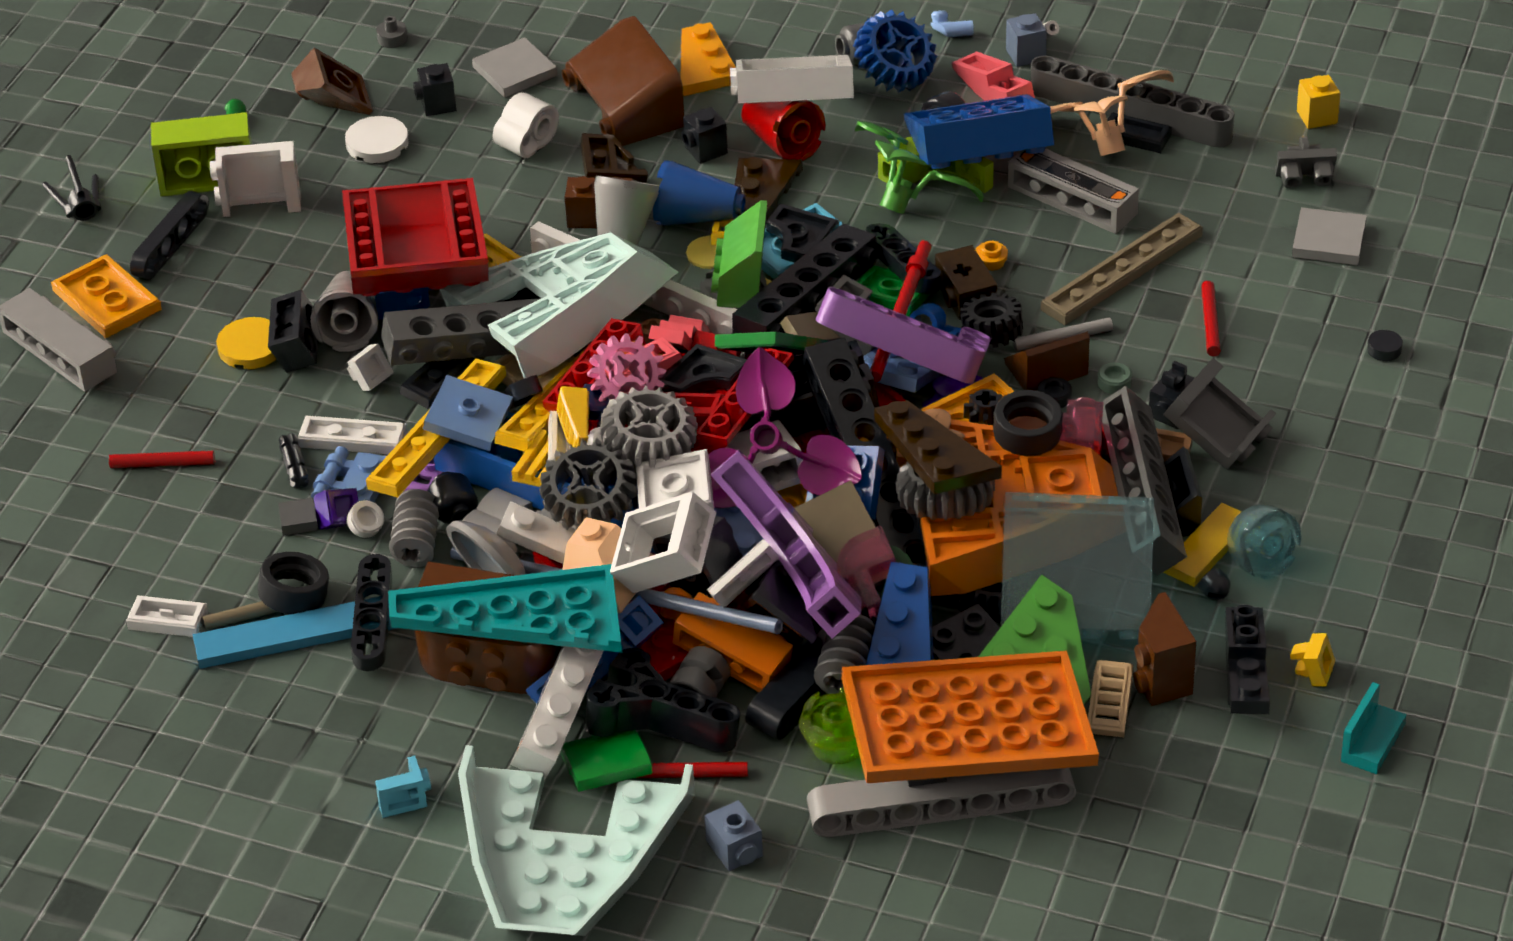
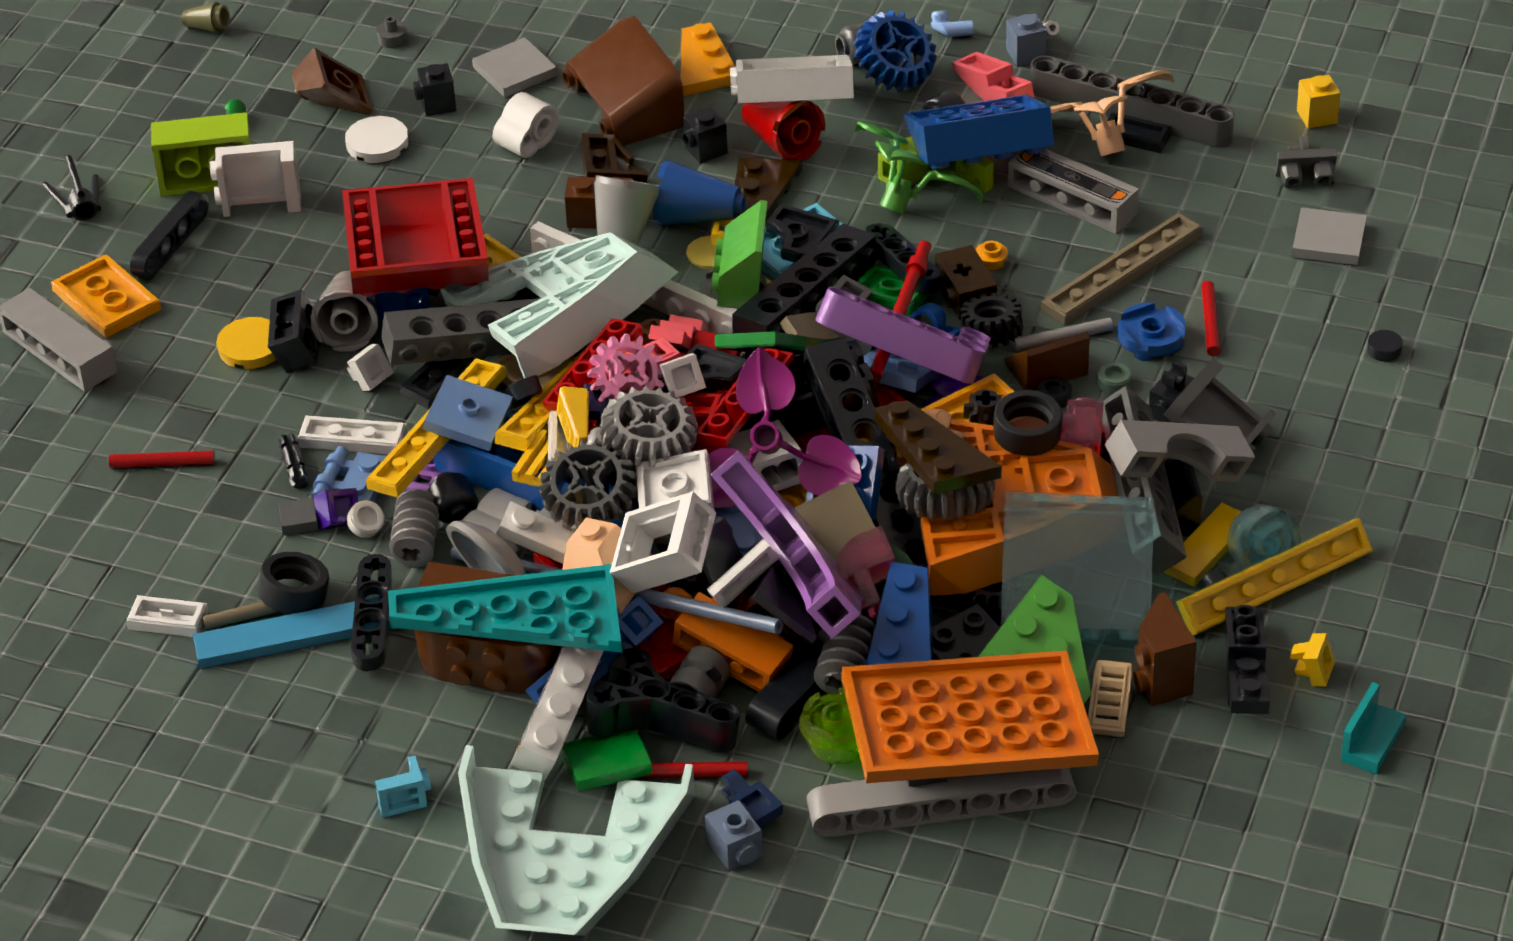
(207, 17): none -> olive cone
(683, 375): none -> white tile
(755, 798): none -> dark blue plate
(1166, 332): none -> blue plate
(1212, 449): none -> light grey arch
(1275, 575): none -> yellow tile

